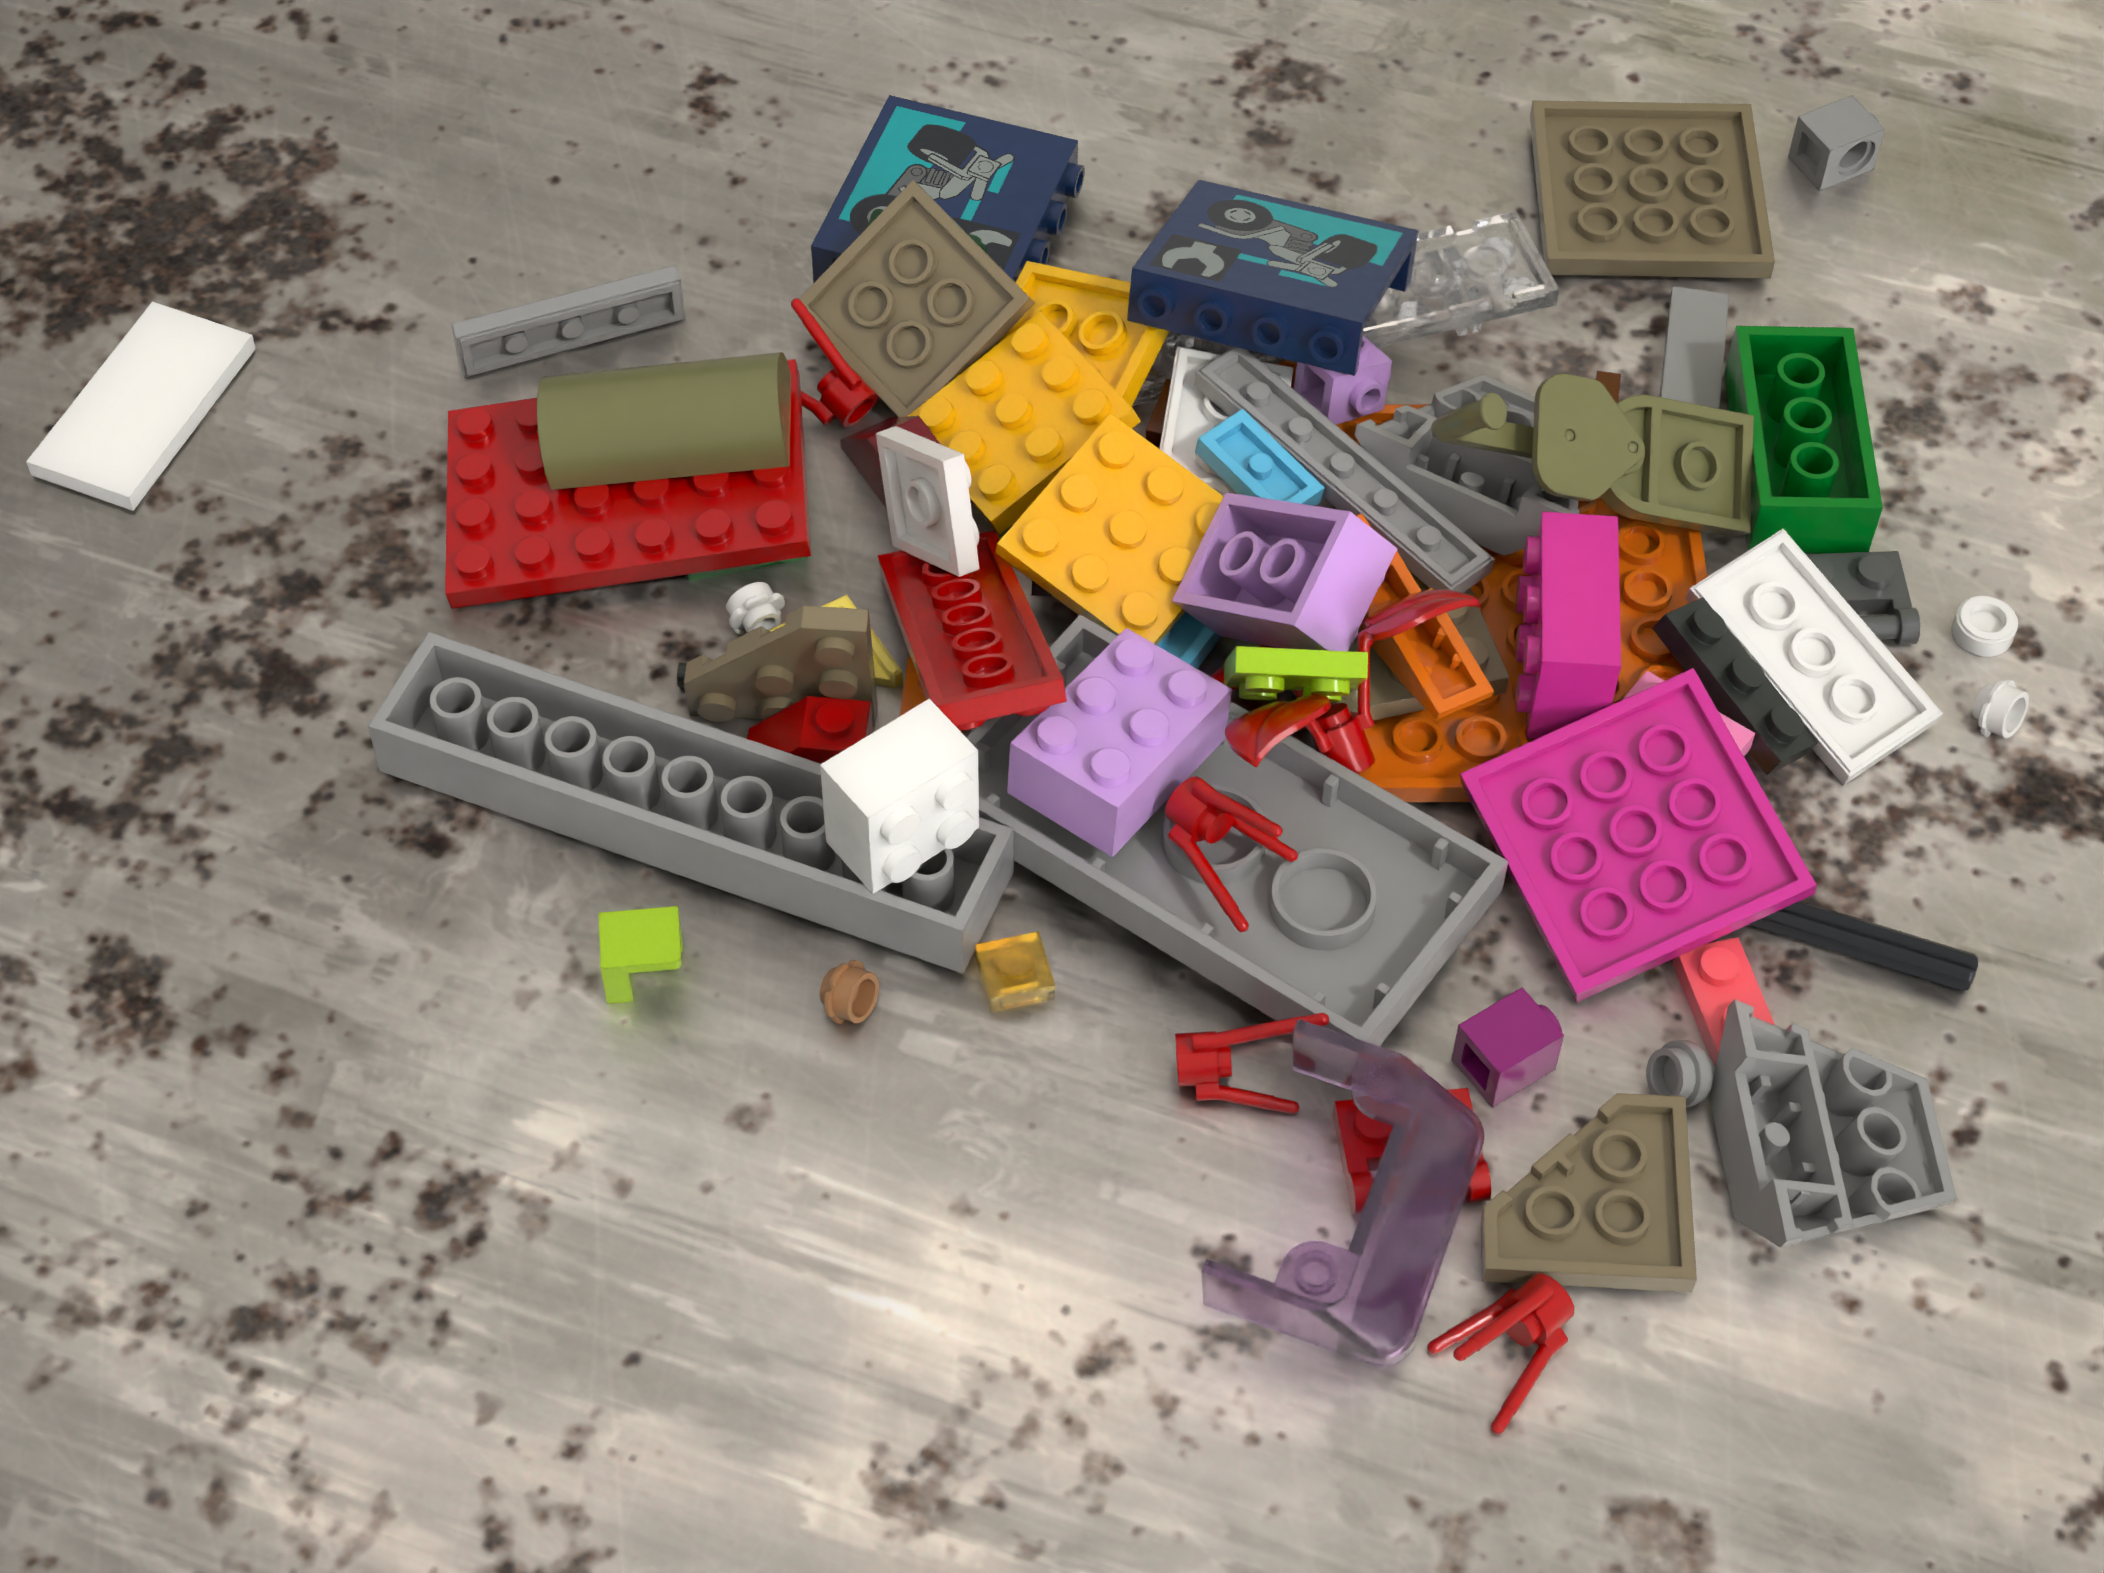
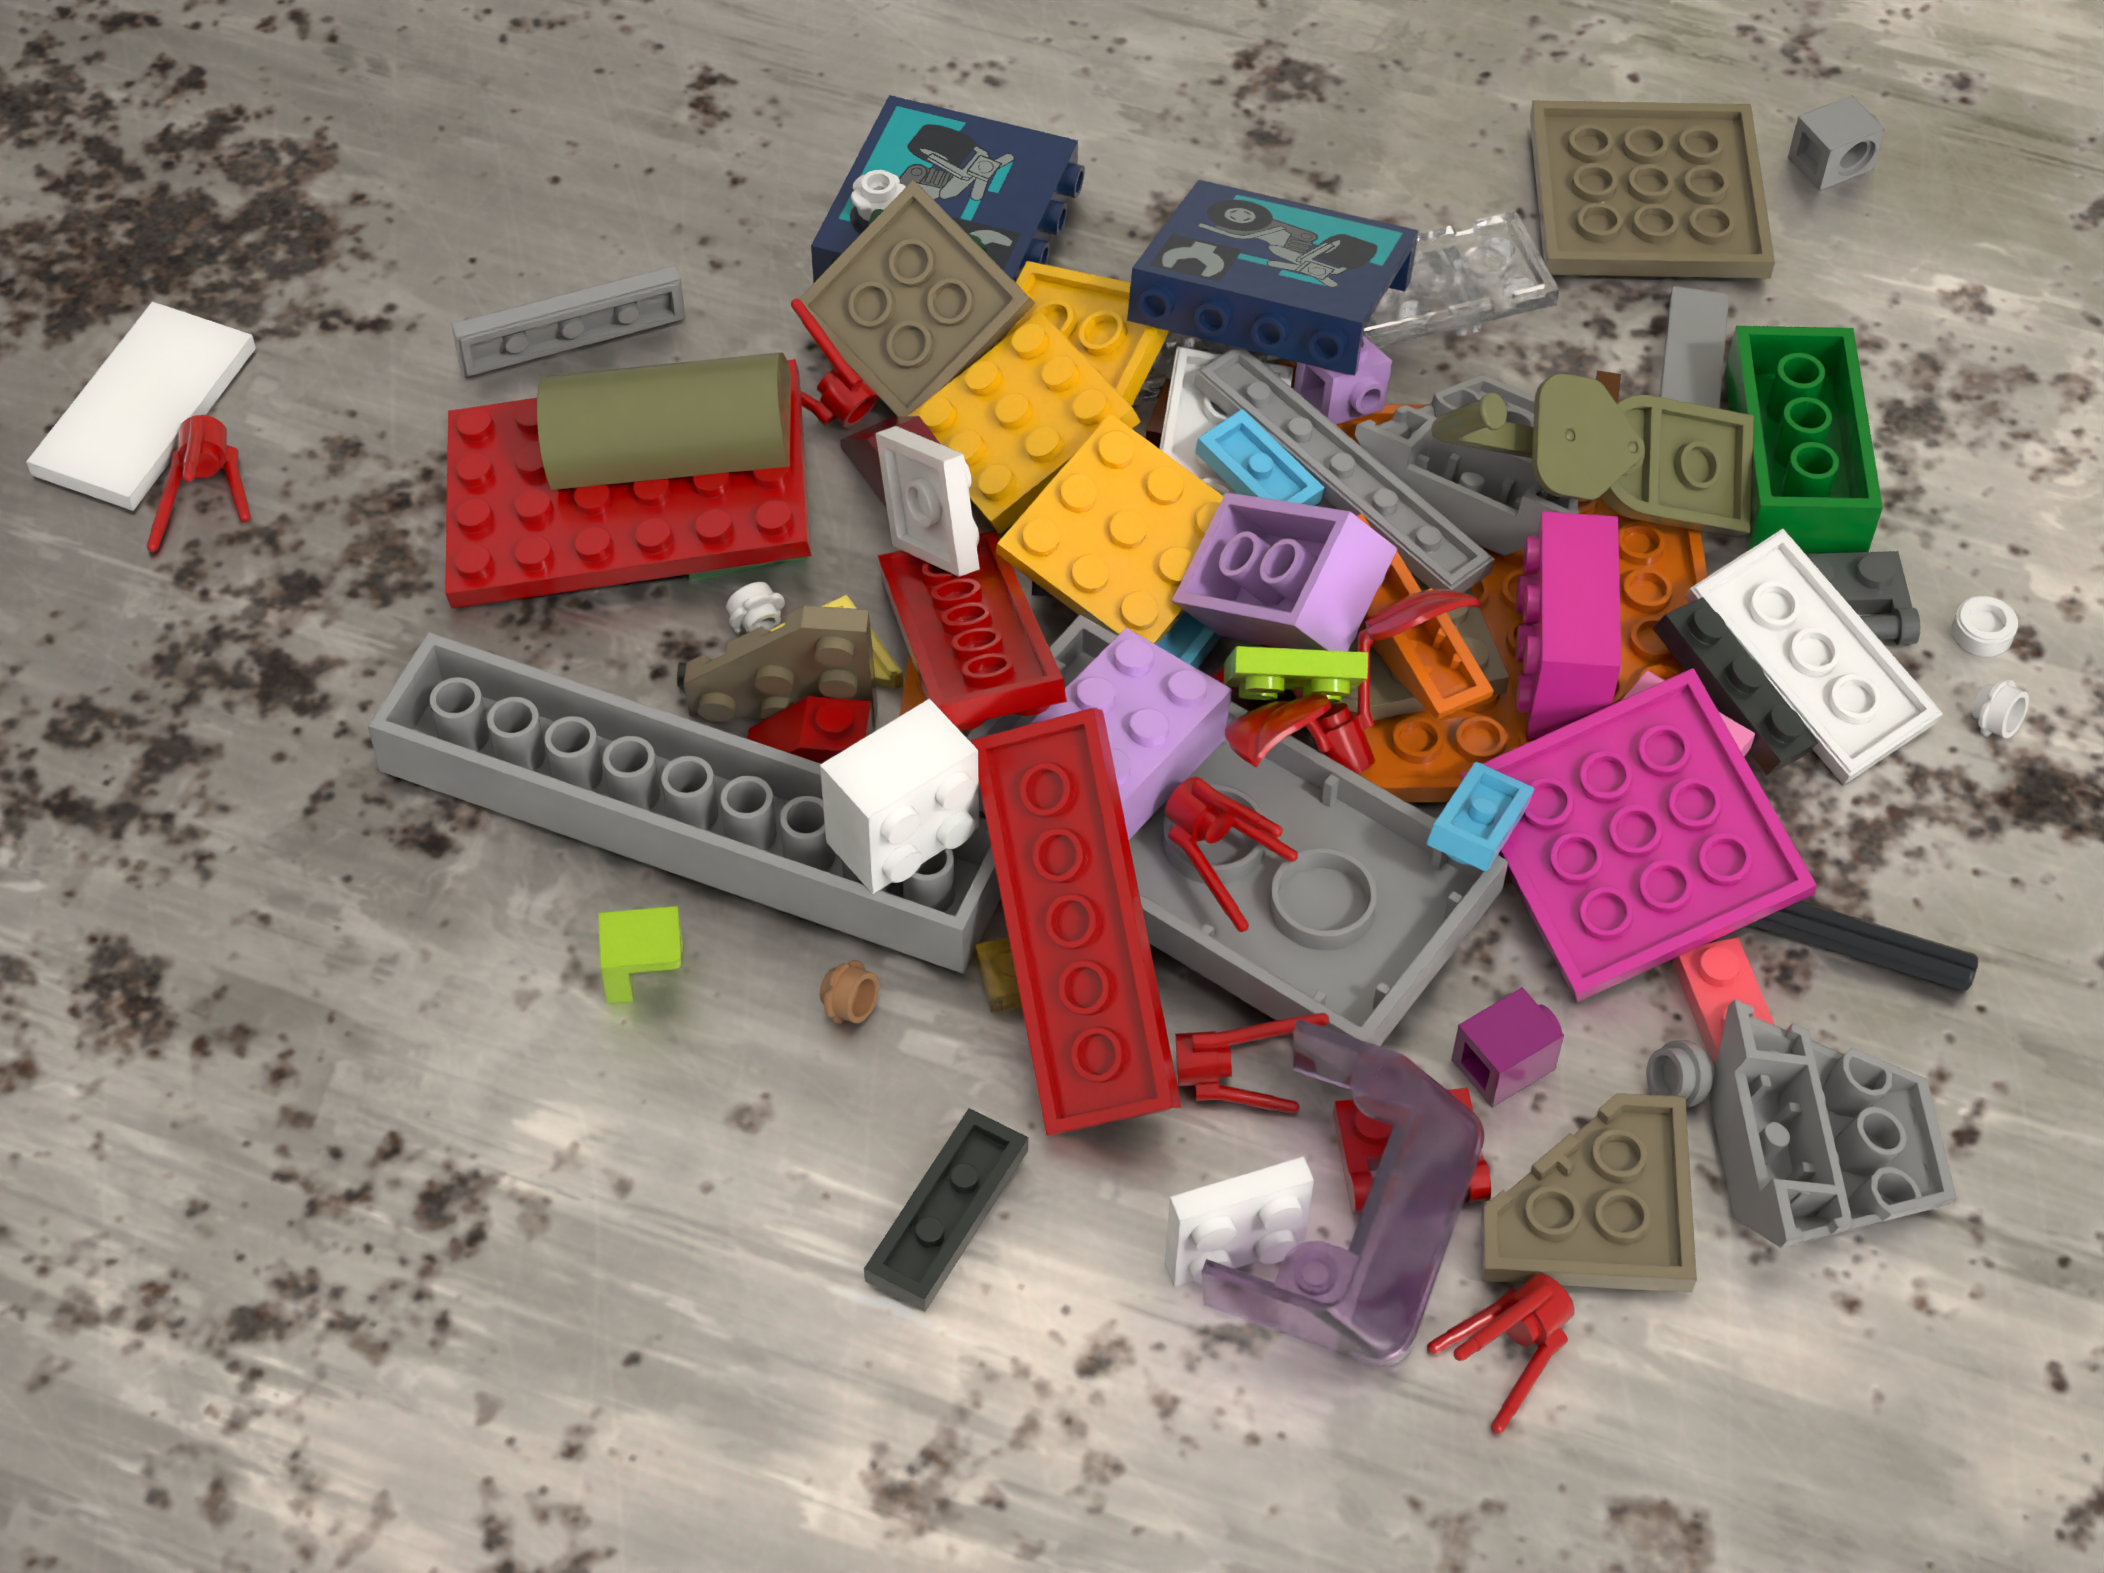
(200, 455): none -> red plant
(875, 191): none -> white plate
(946, 1210): none -> pearl dark grey plate
(1075, 923): none -> red plate
(1239, 1220): none -> white plate
(1480, 817): none -> medium azure plate

